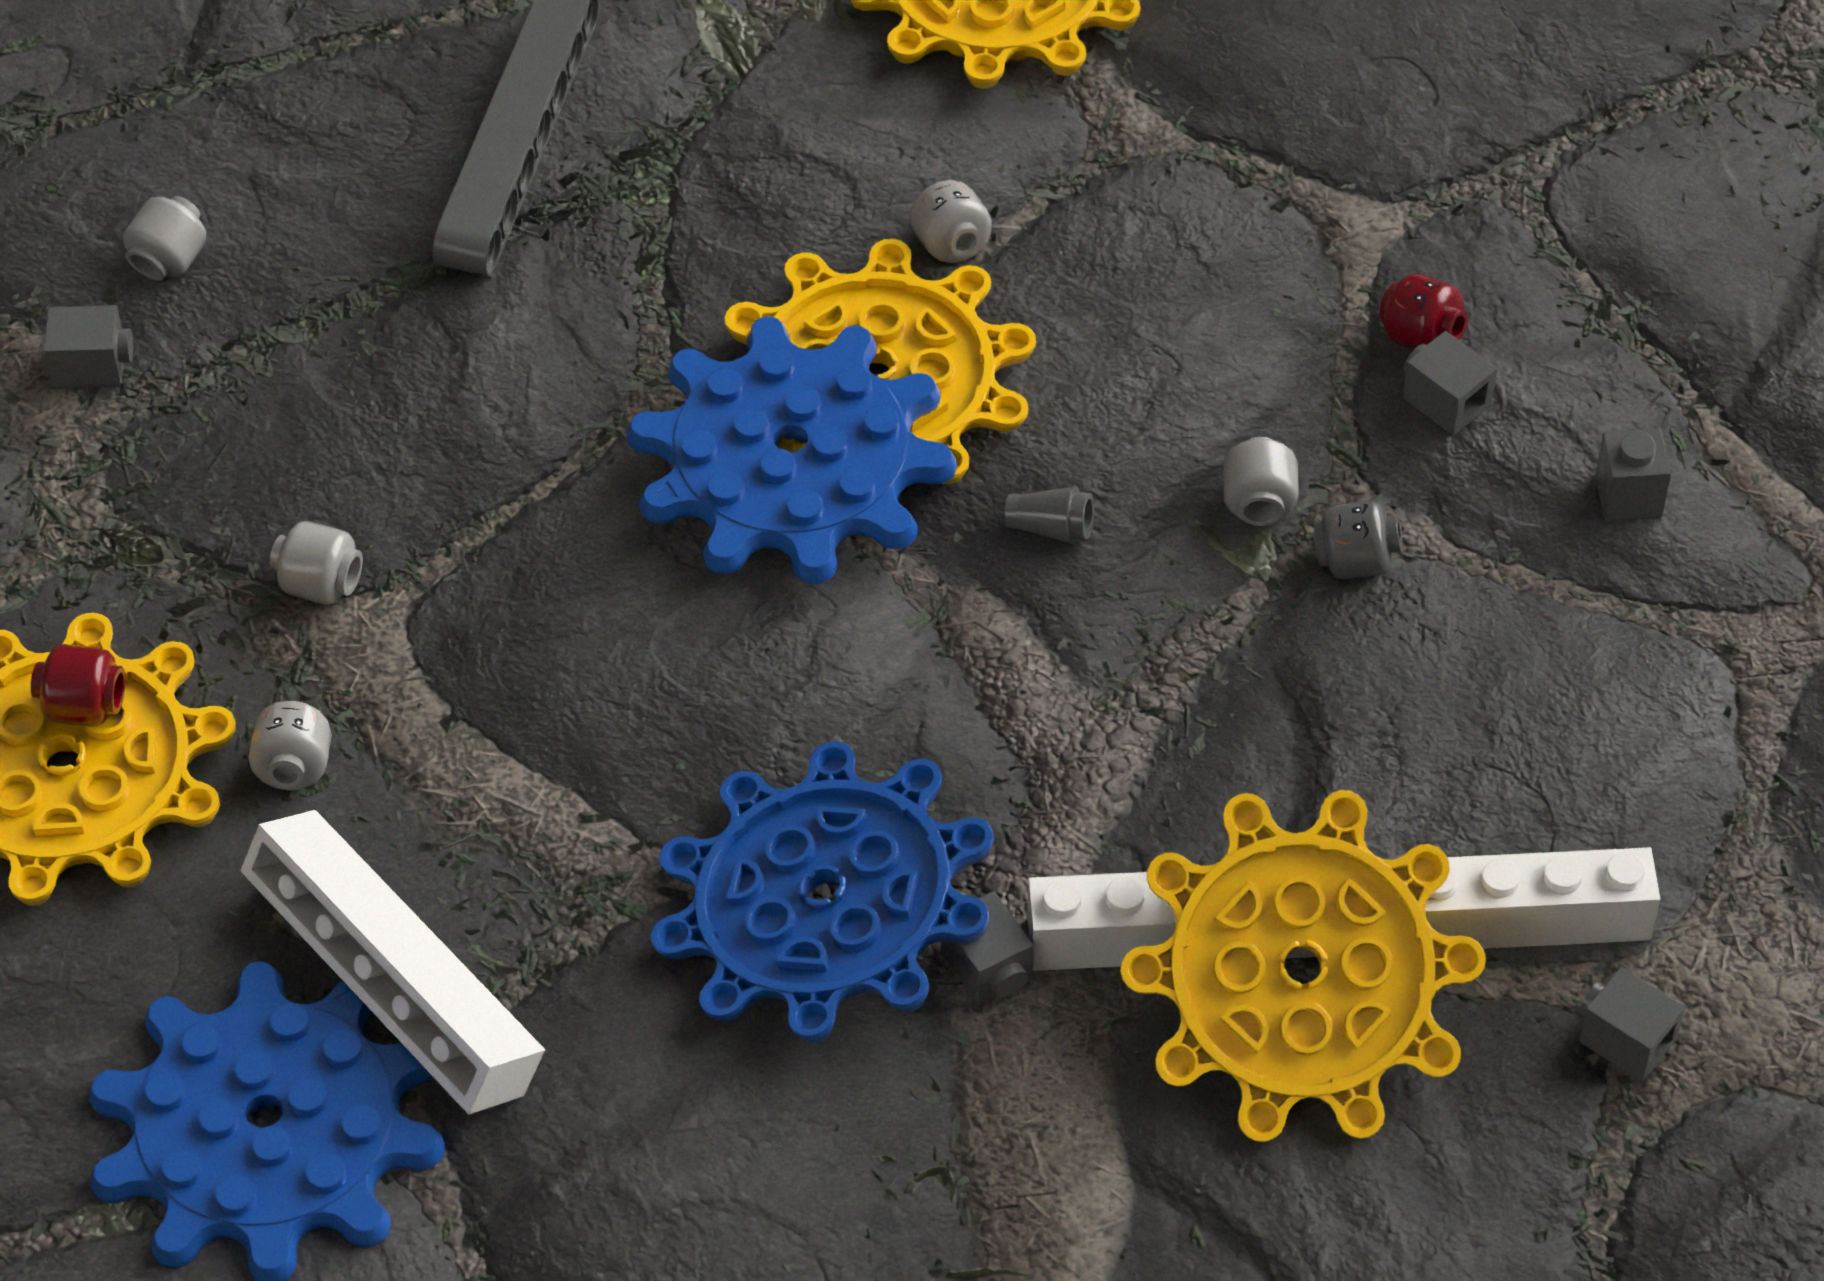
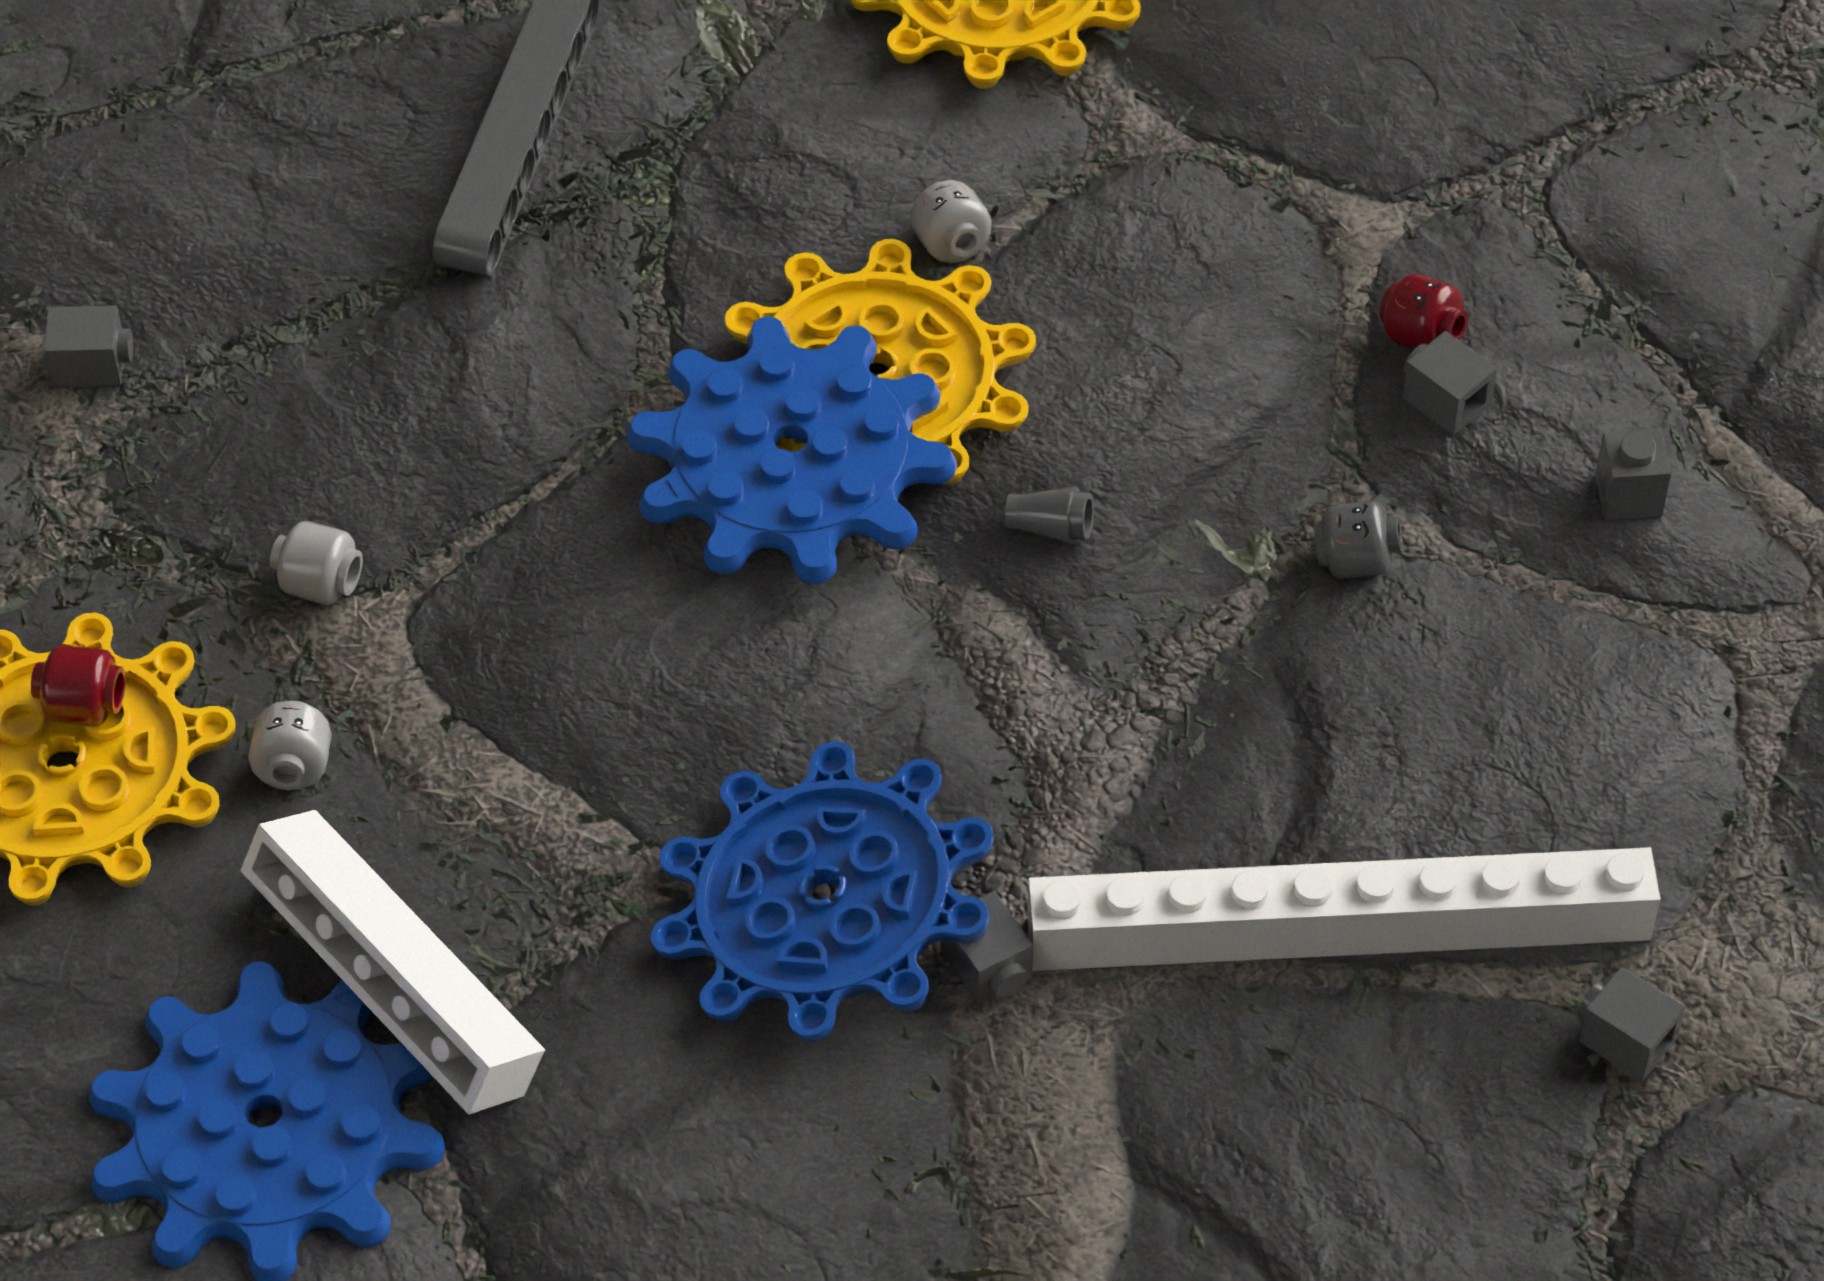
(164, 237): light grey head -> none
(1260, 481): light grey head -> none
(1372, 950): yellow plate -> none

